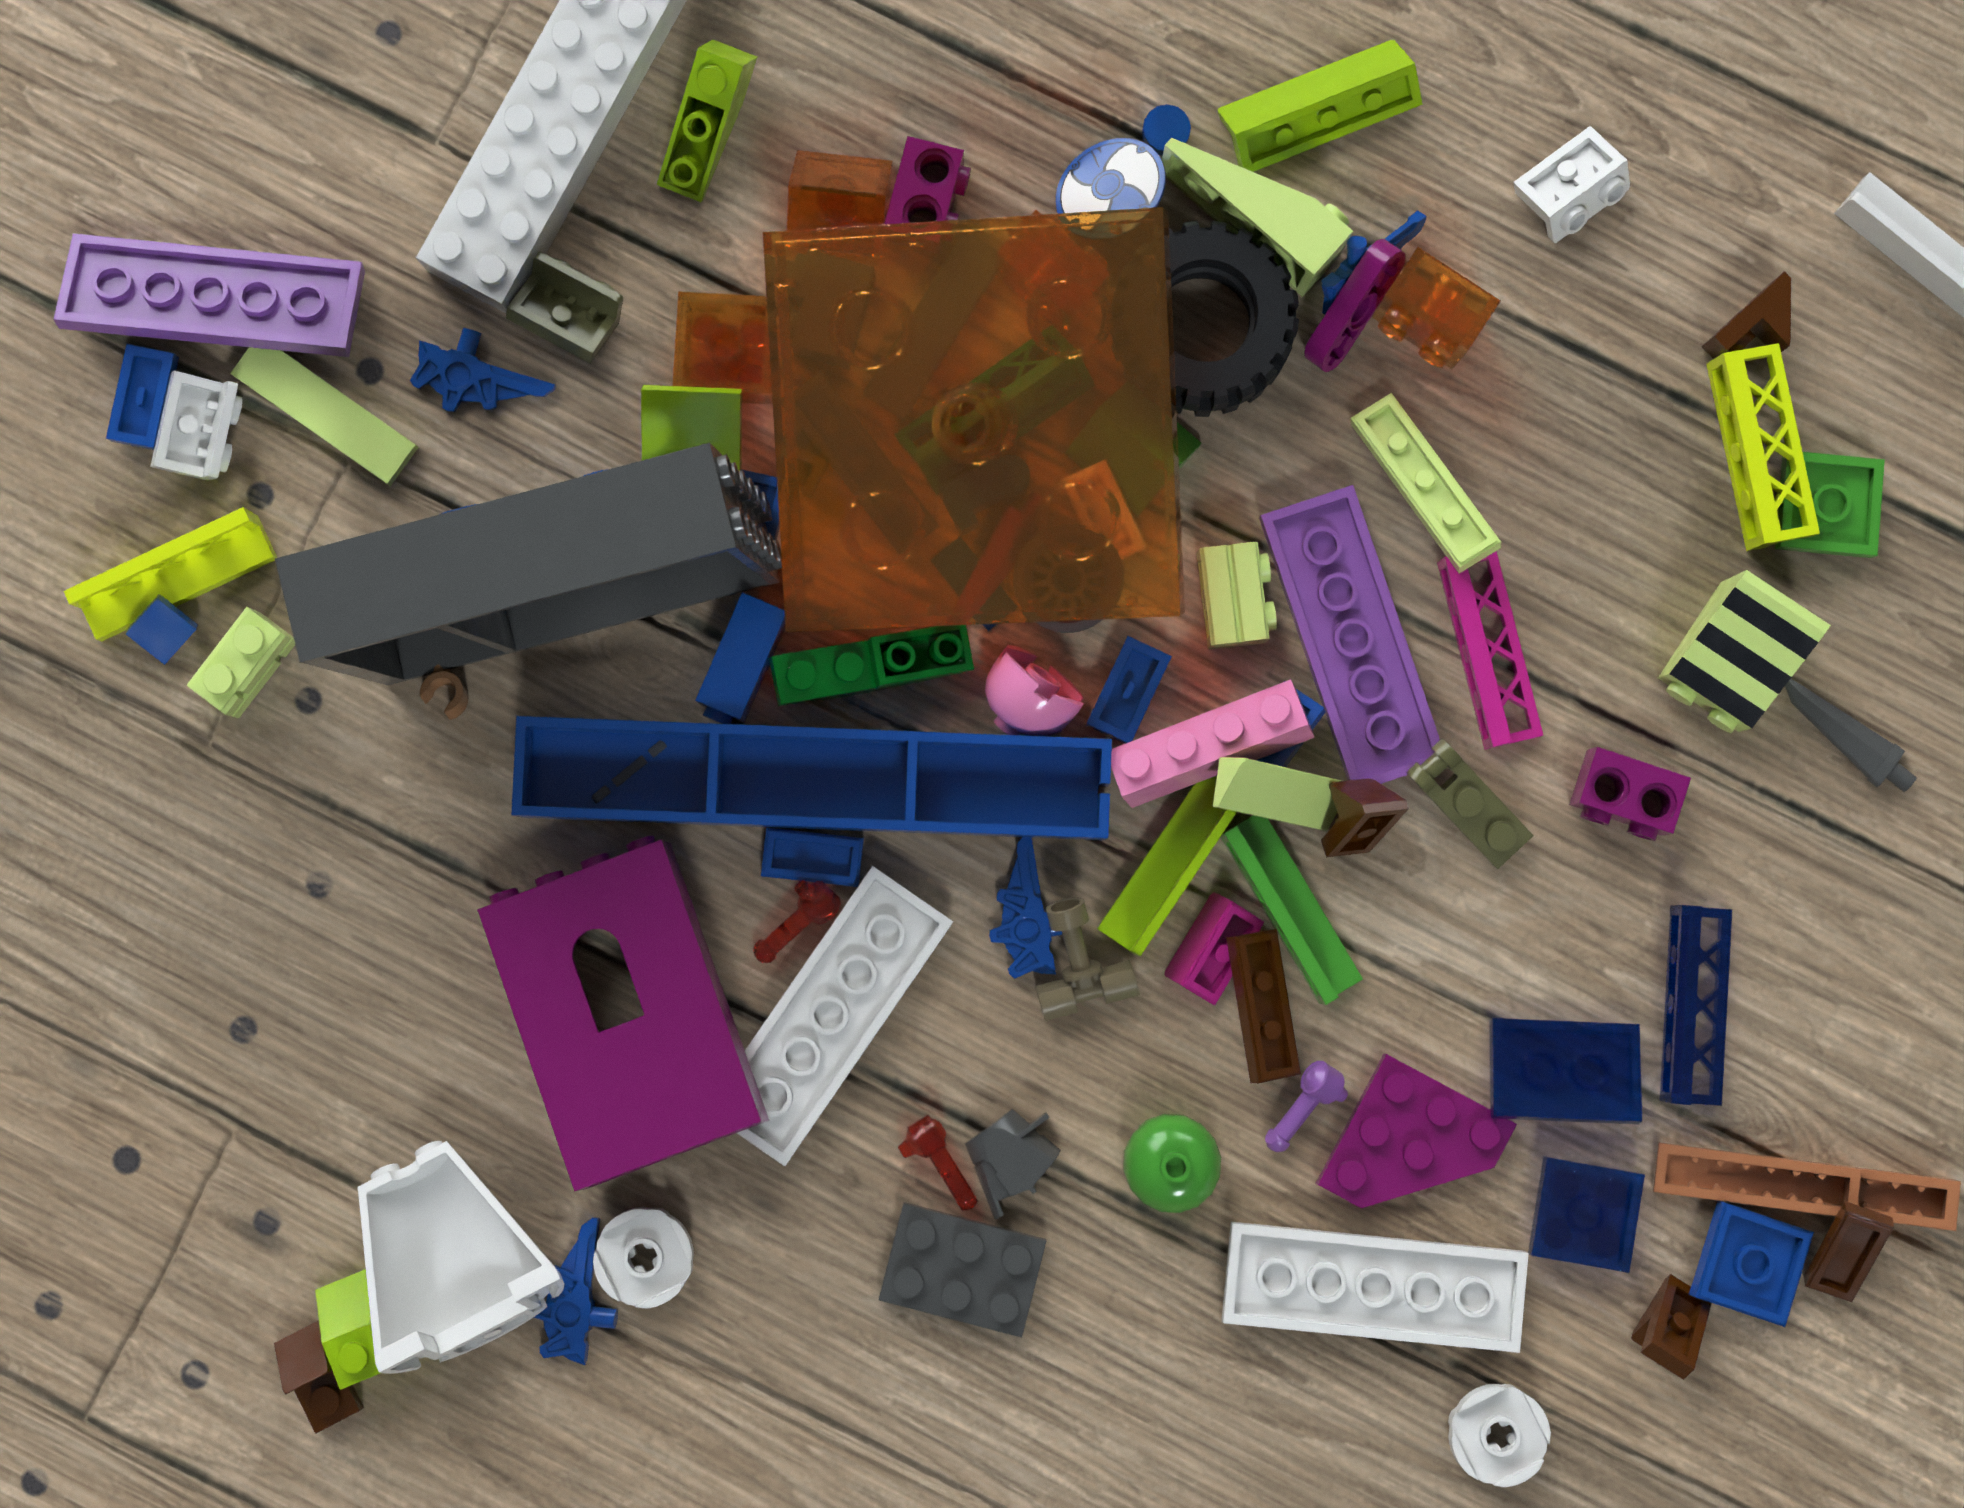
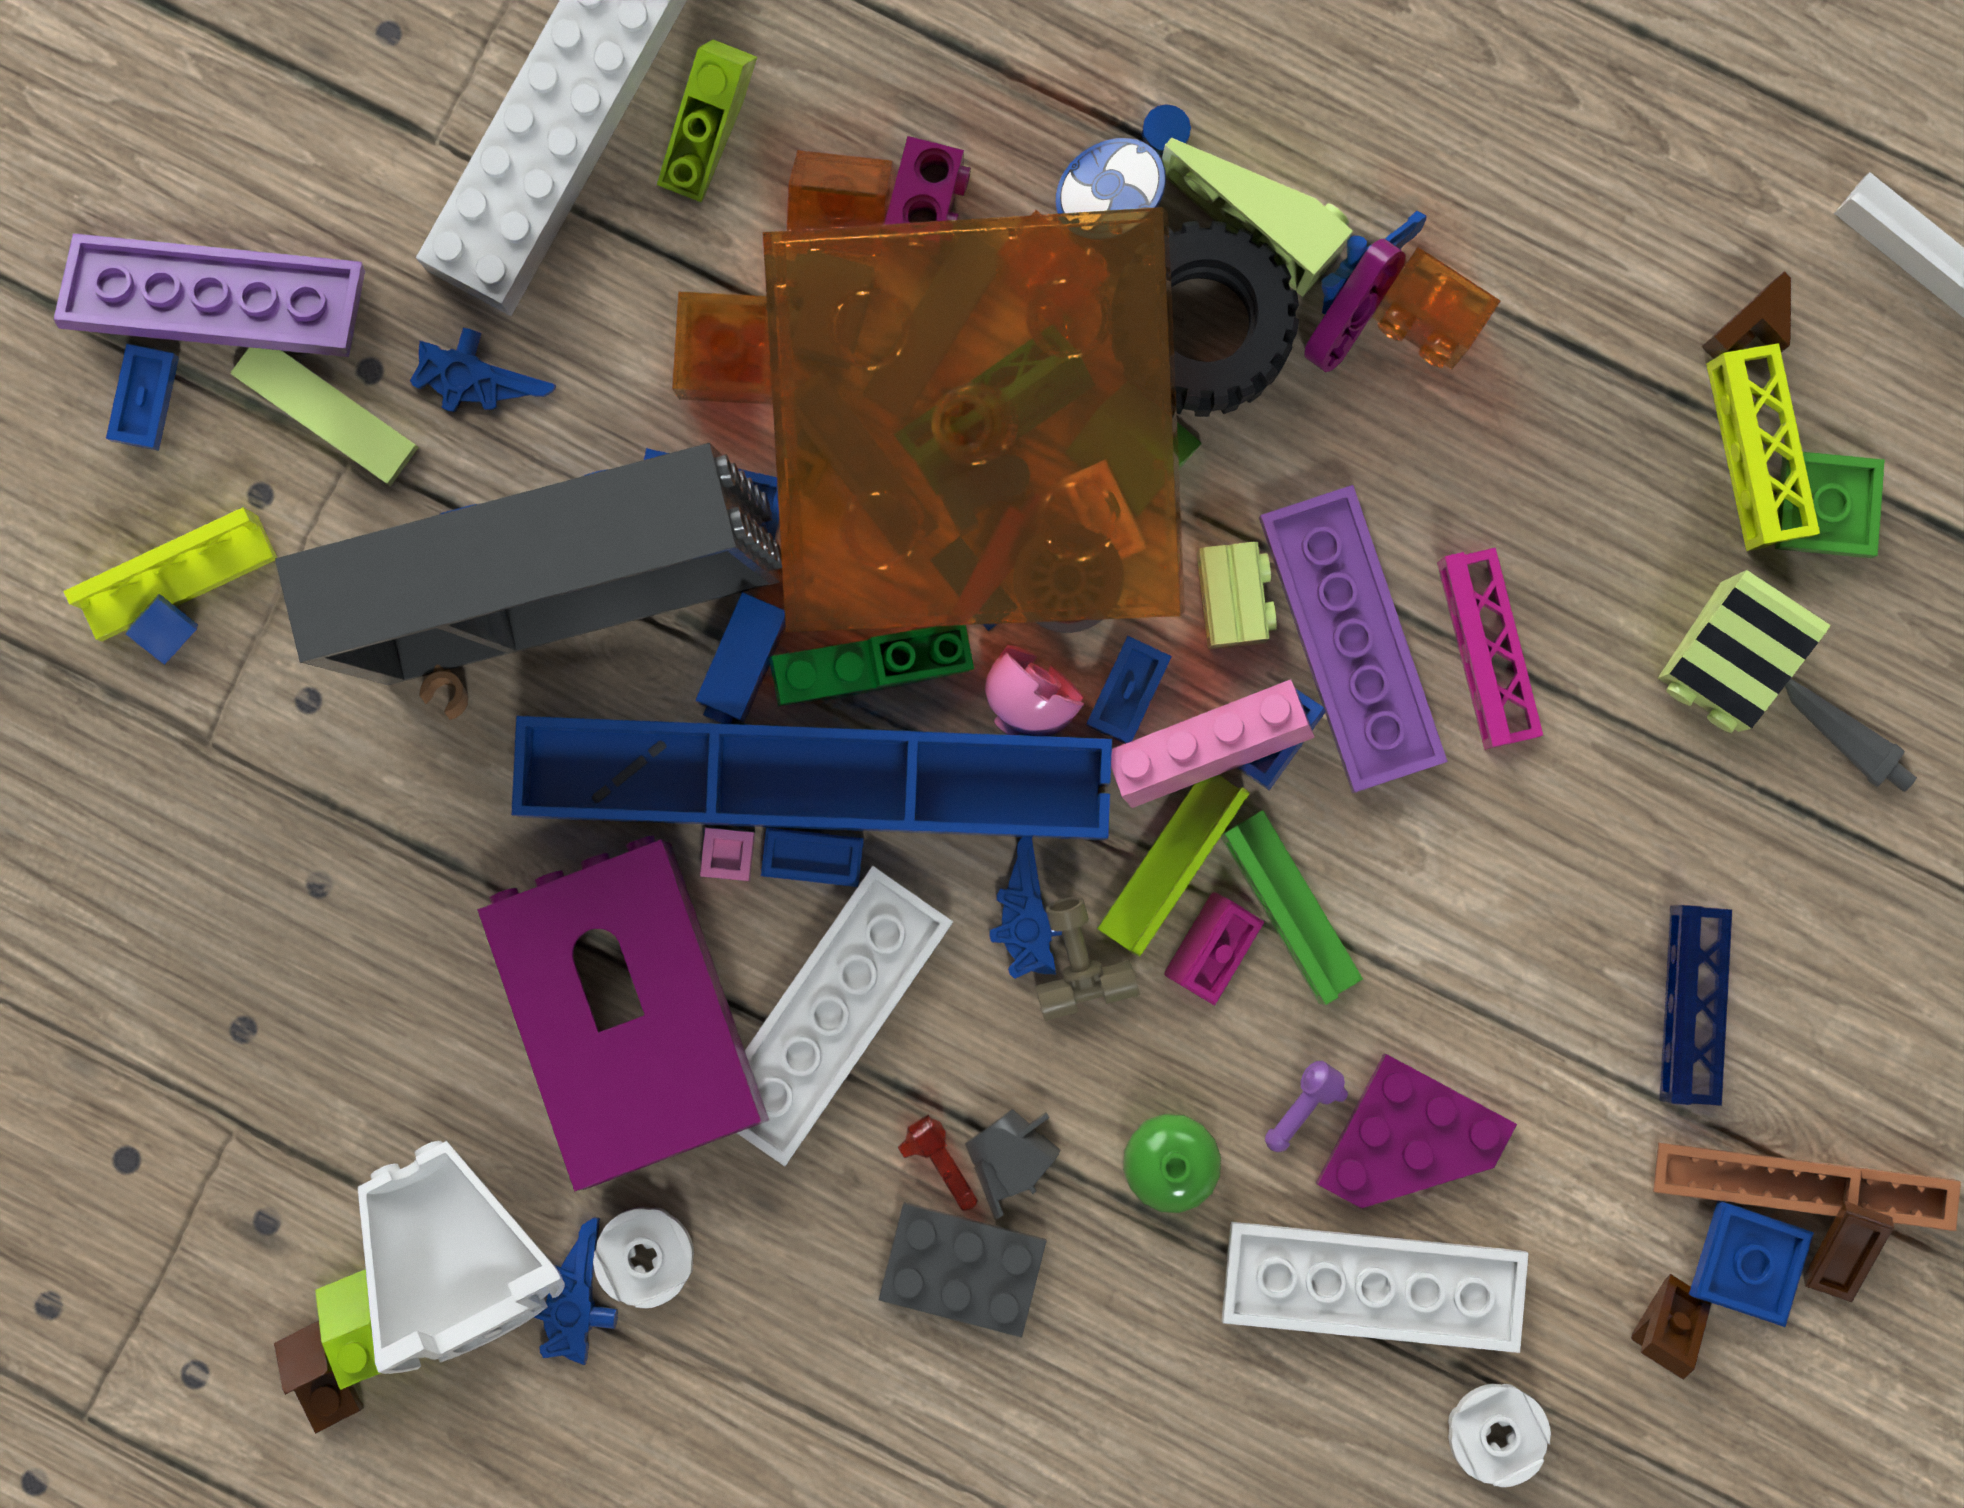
(196, 426): white bracket -> none
(242, 663): yellowish green brick -> none
(566, 307): olive bracket -> none
(689, 417): lime tile -> none
(727, 854): none -> bright pink tile
(815, 904): clear red piece -> none
(1263, 1006): reddish brown tile -> none
(1274, 793): yellowish green slope -> none
(1322, 105): lime panel -> none
(1365, 816): reddish brown slope -> none
(1425, 483): yellowish green tile -> none
(1470, 805): olive plate -> none
(1565, 1071): clear blue tile -> none
(1574, 183): white bracket -> none
(1586, 1214): clear blue plate -> none
(1631, 782): magenta brick -> none

